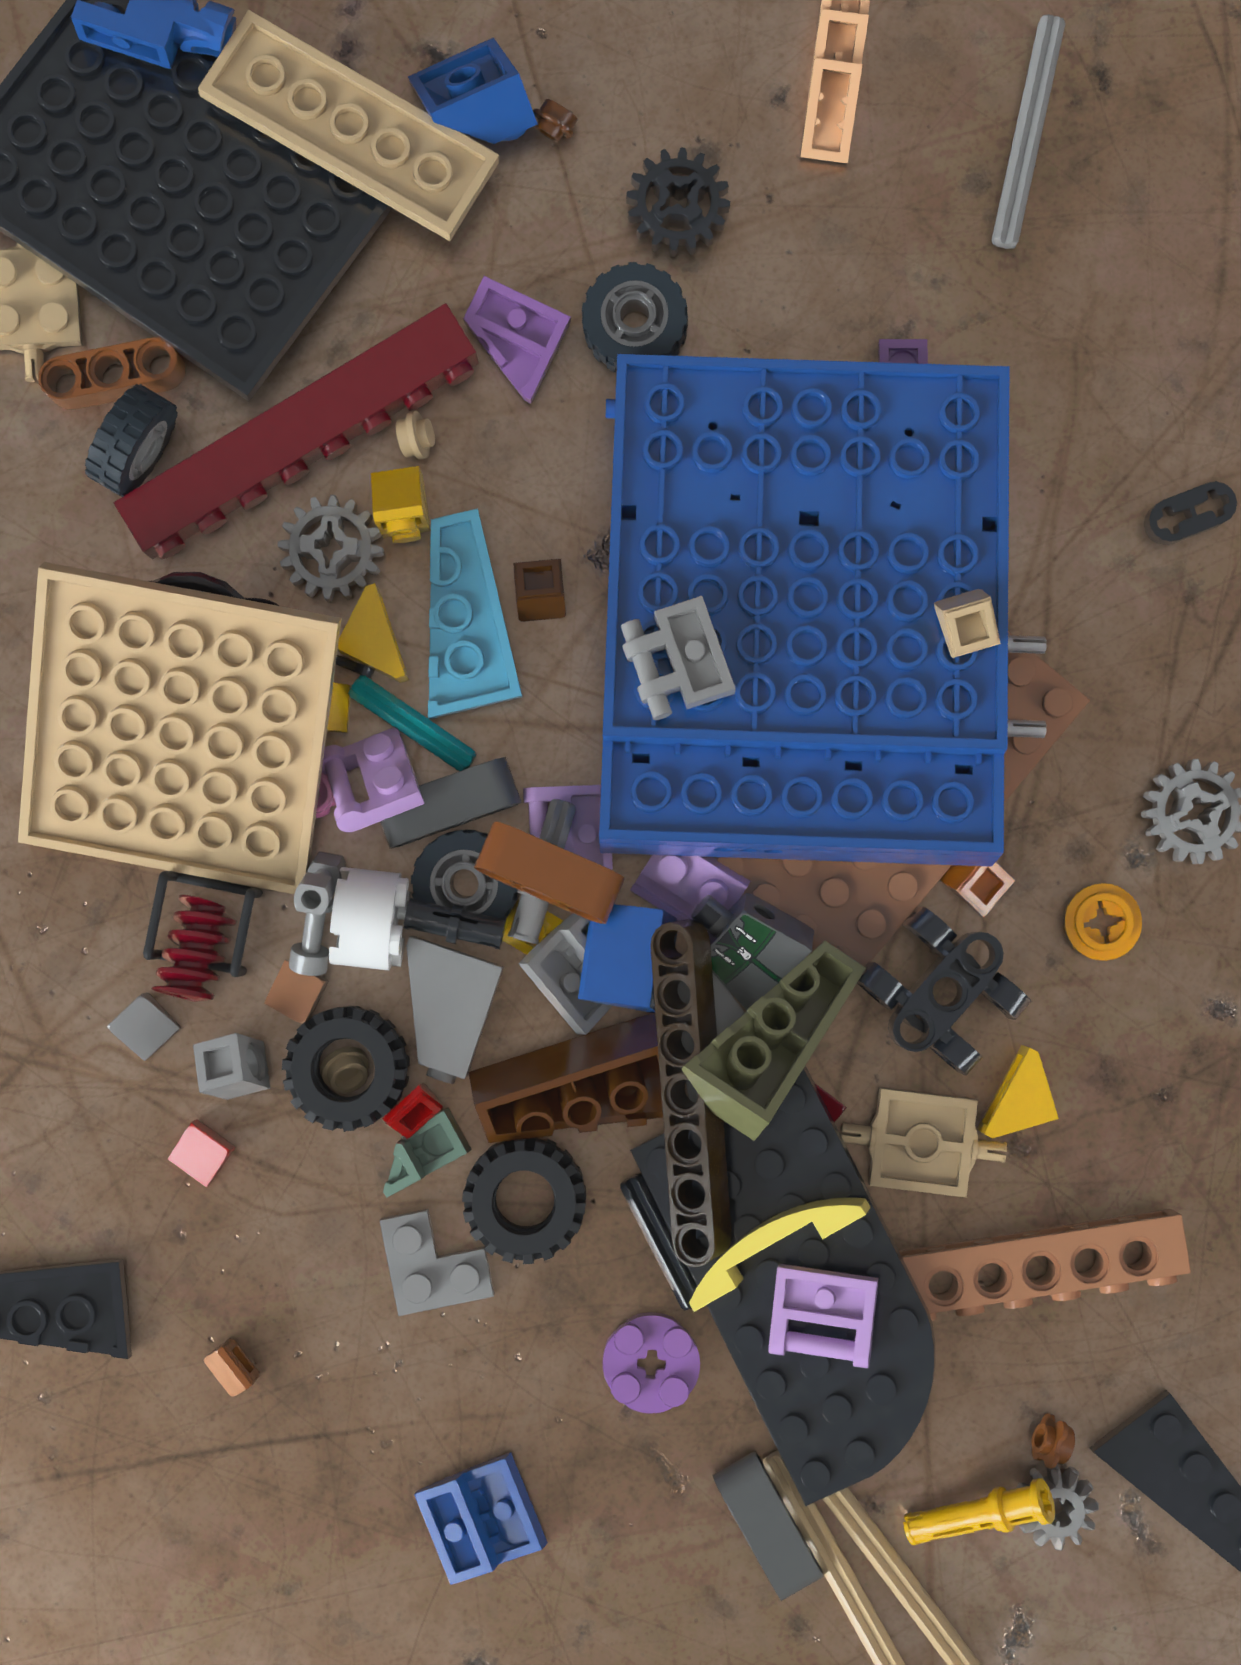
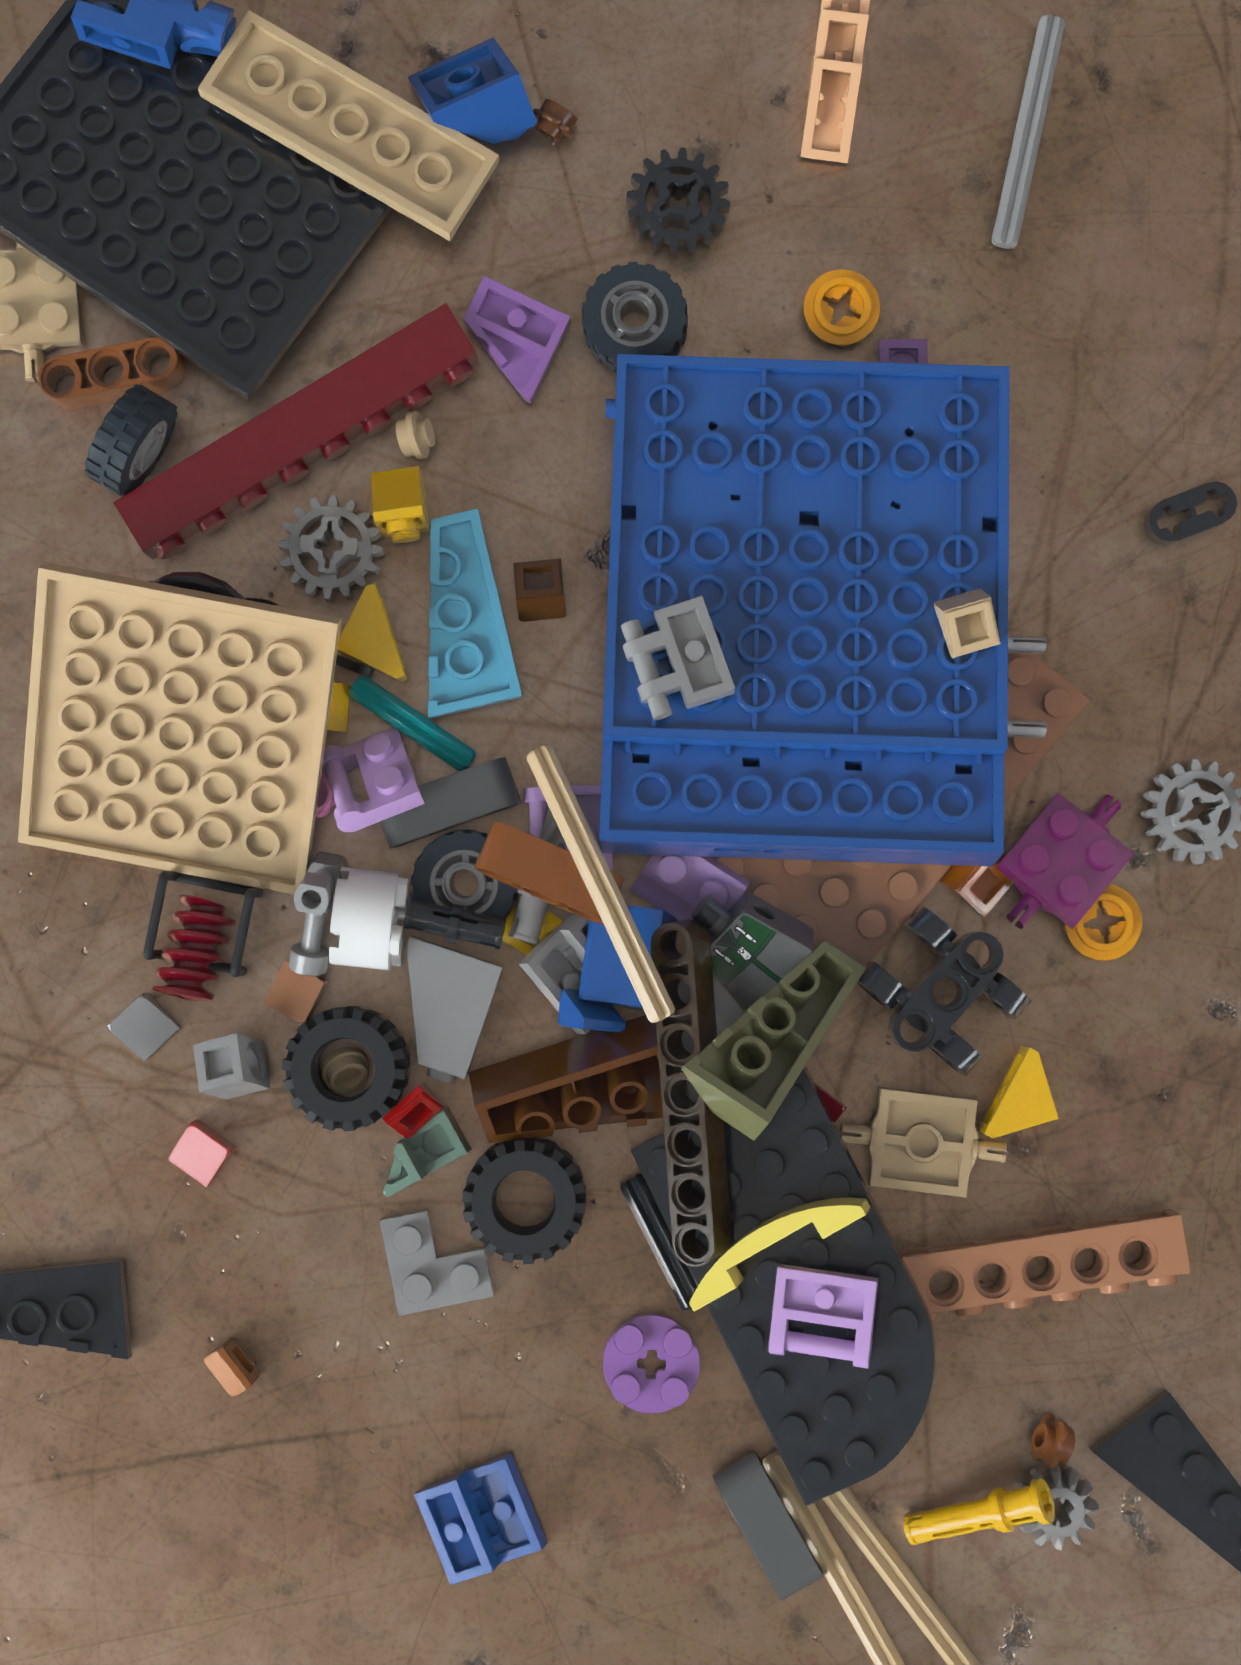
(587, 1014): none -> blue slope
(600, 883): none -> tan axle
(833, 287): none -> light orange gear
(1064, 861): none -> magenta plate

